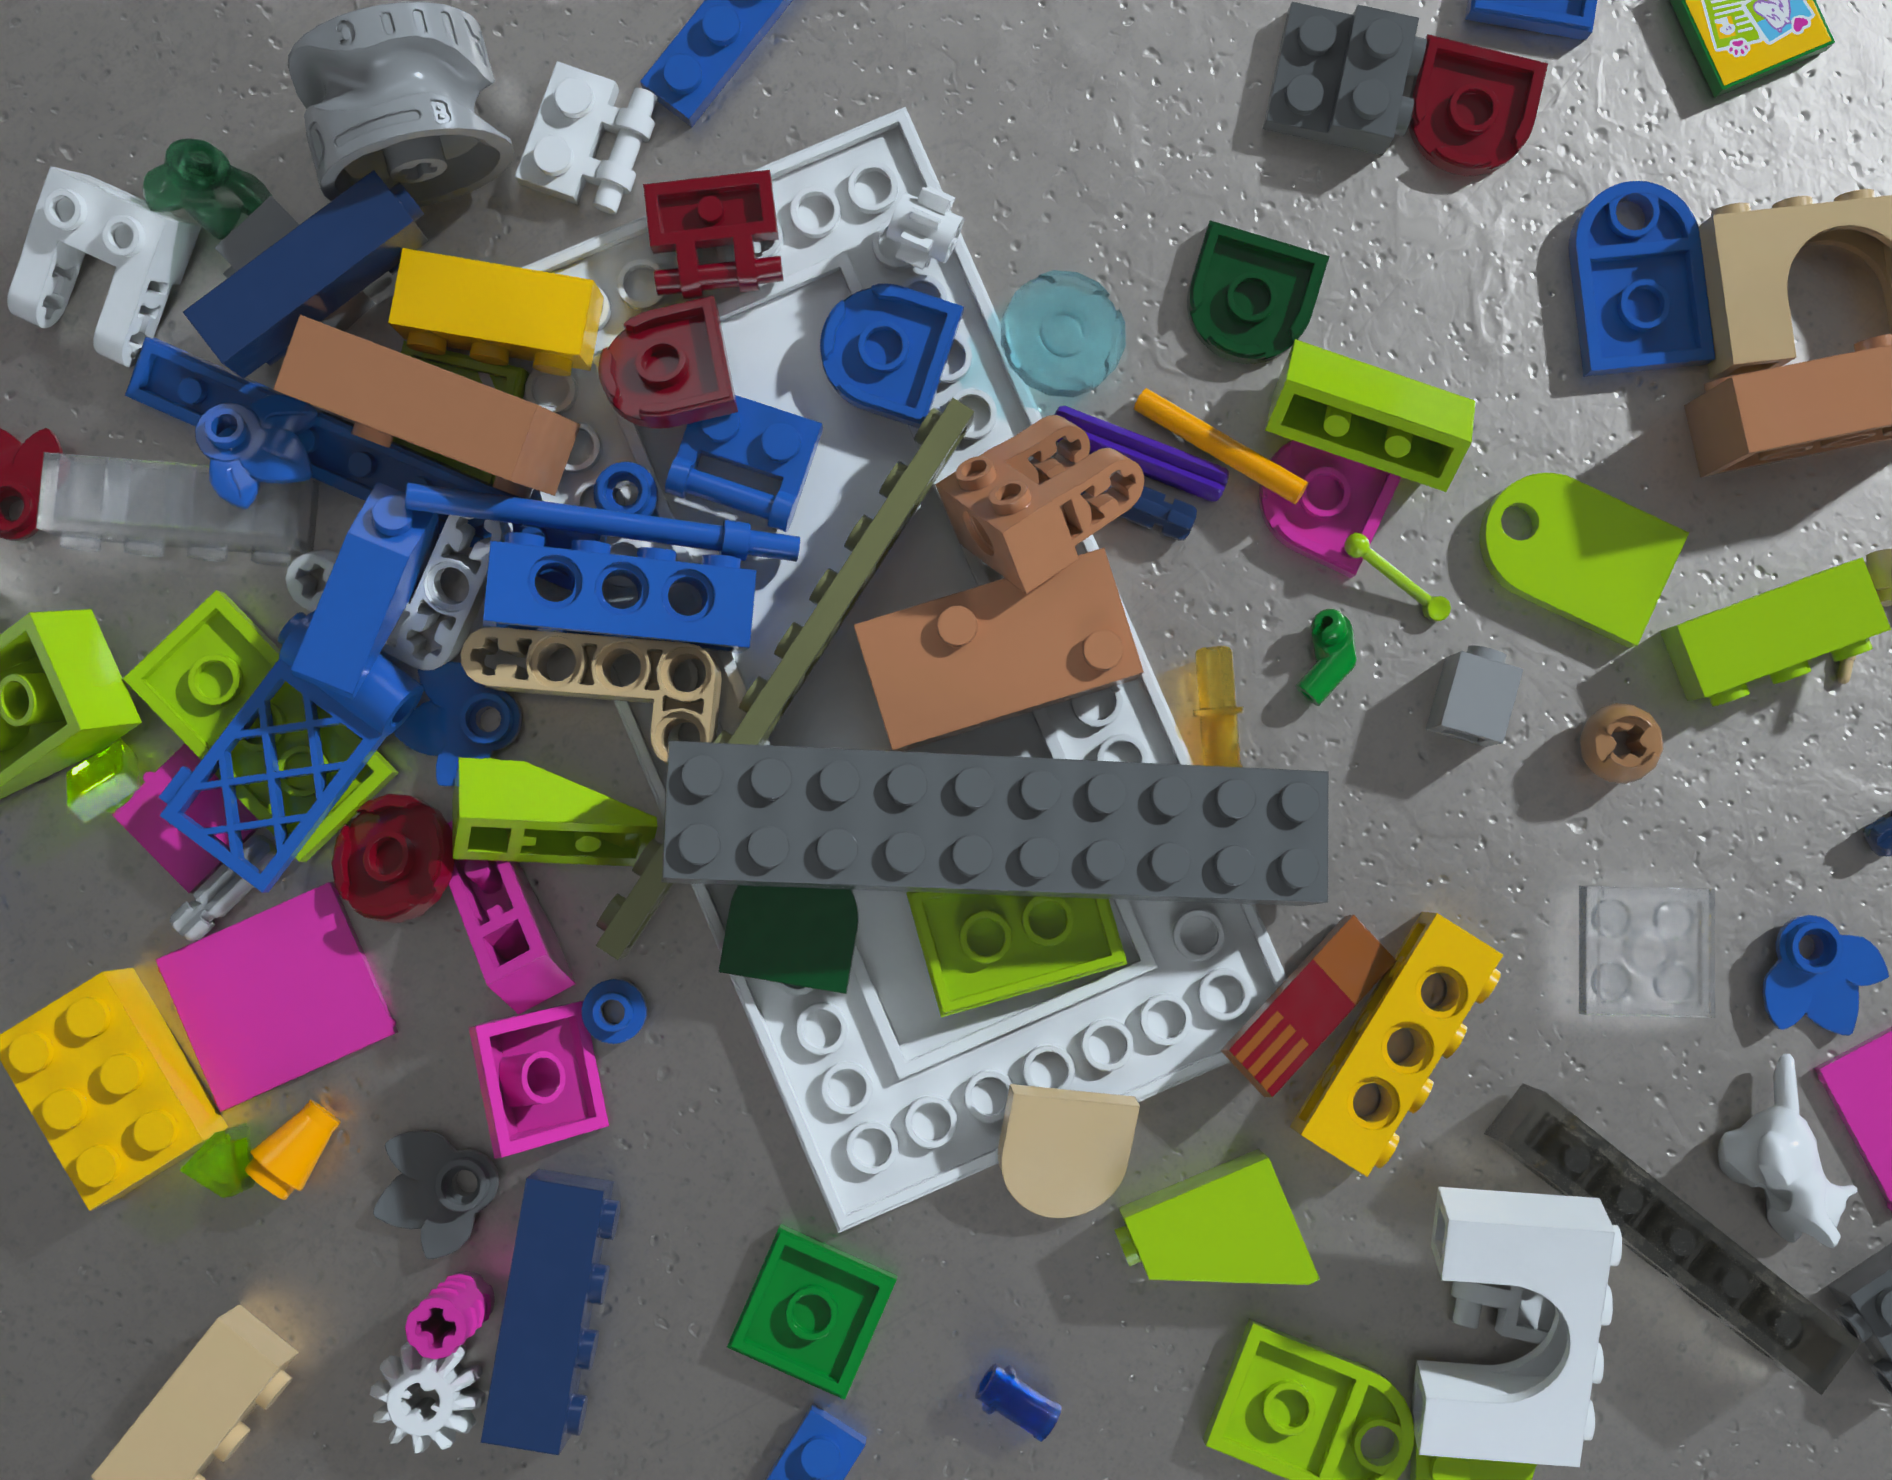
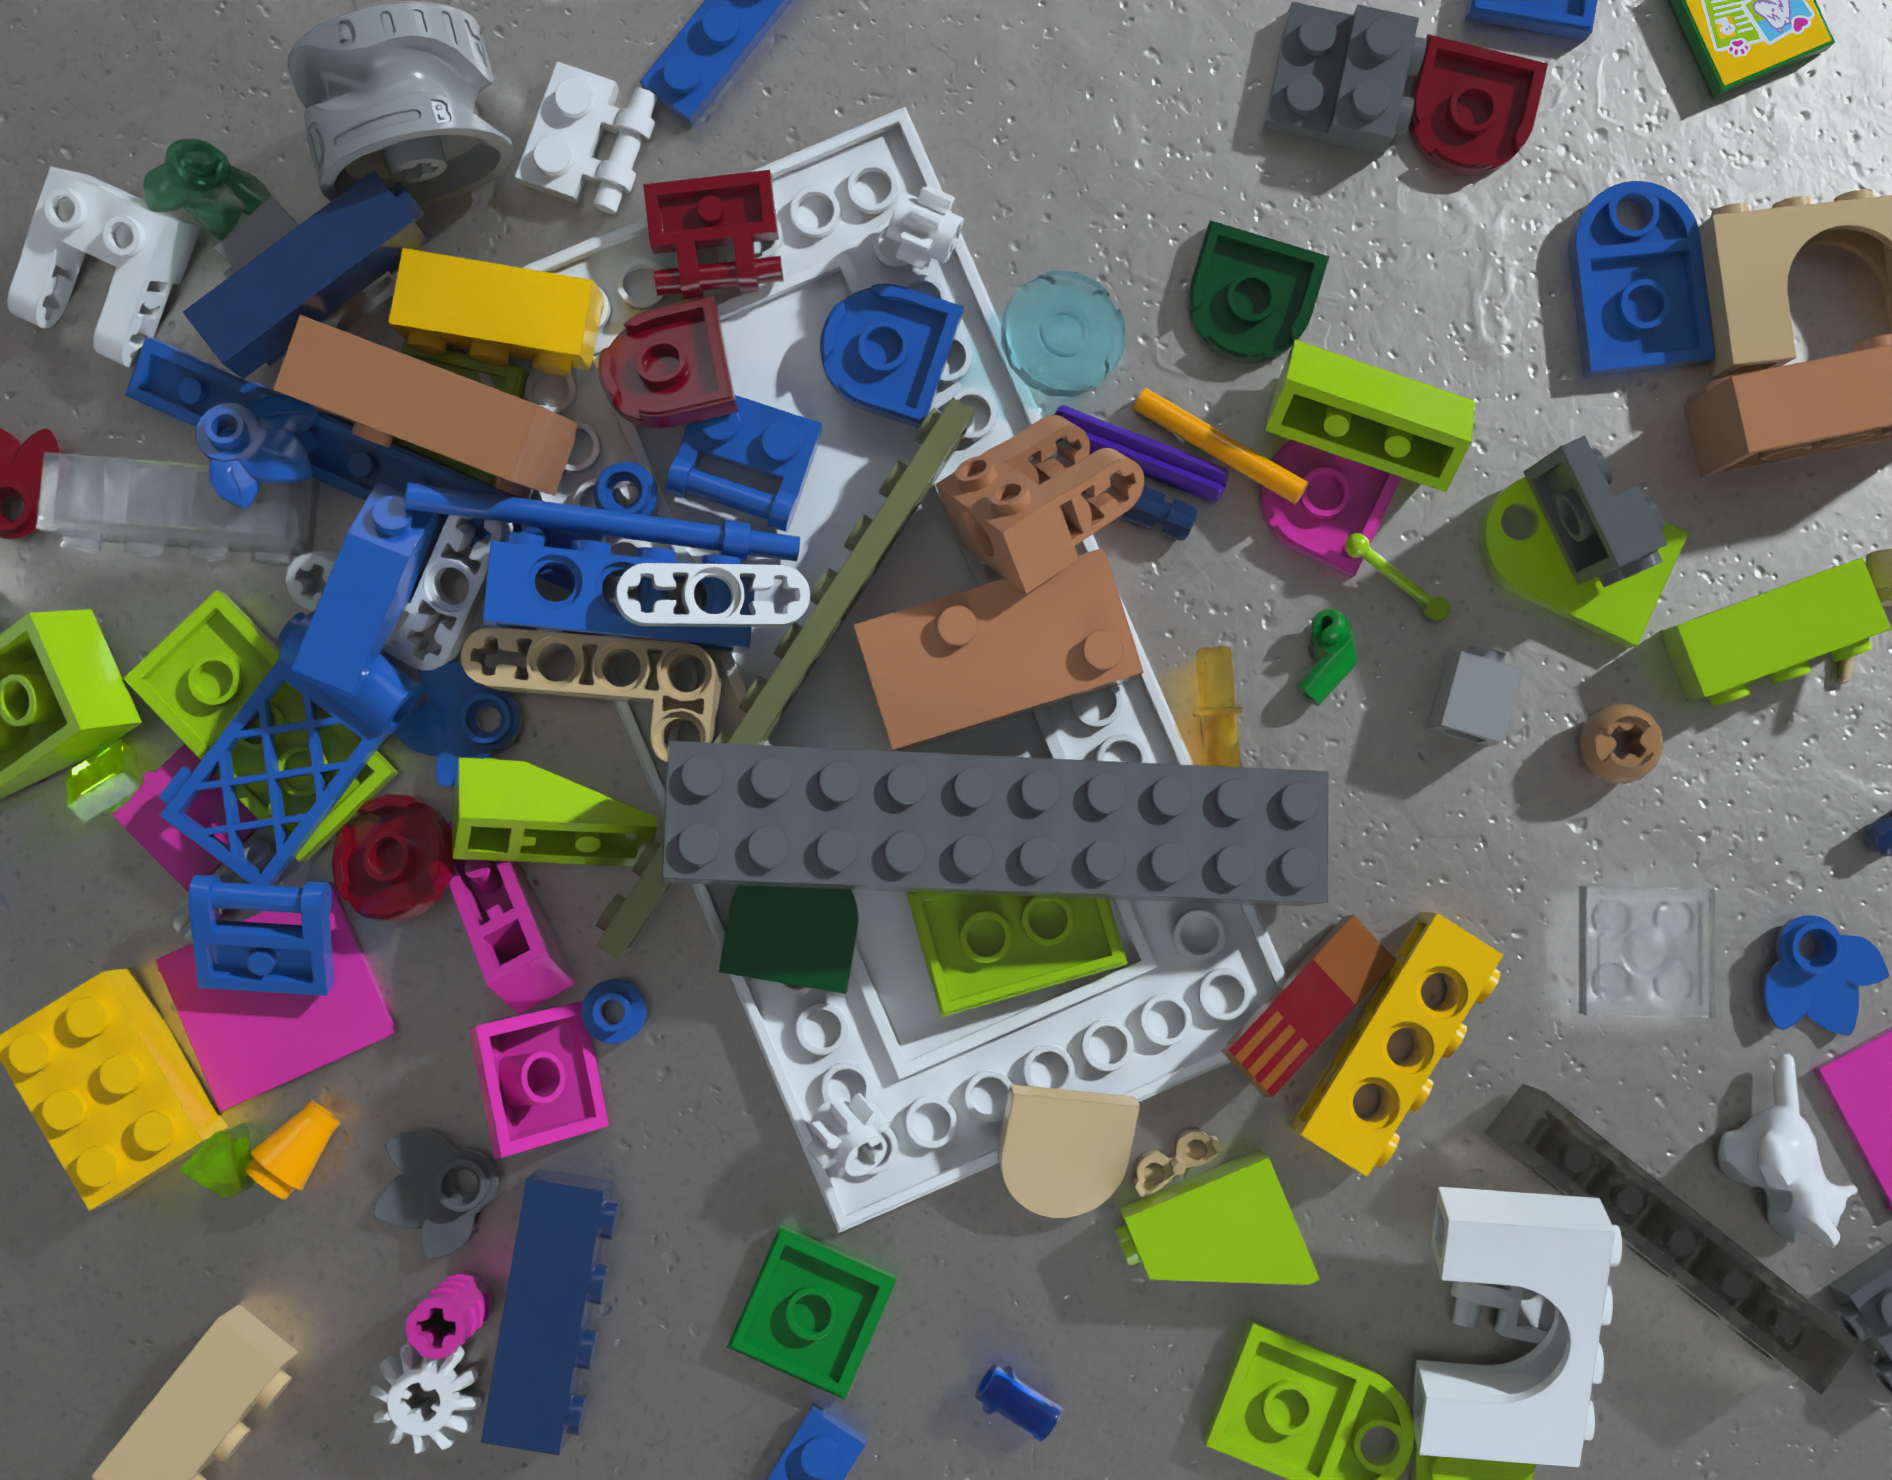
(256, 953): none -> blue plate
(761, 580): none -> white beam
(848, 1136): none -> white gear
(1157, 1169): none -> tan piece
(1592, 526): none -> dark grey plate

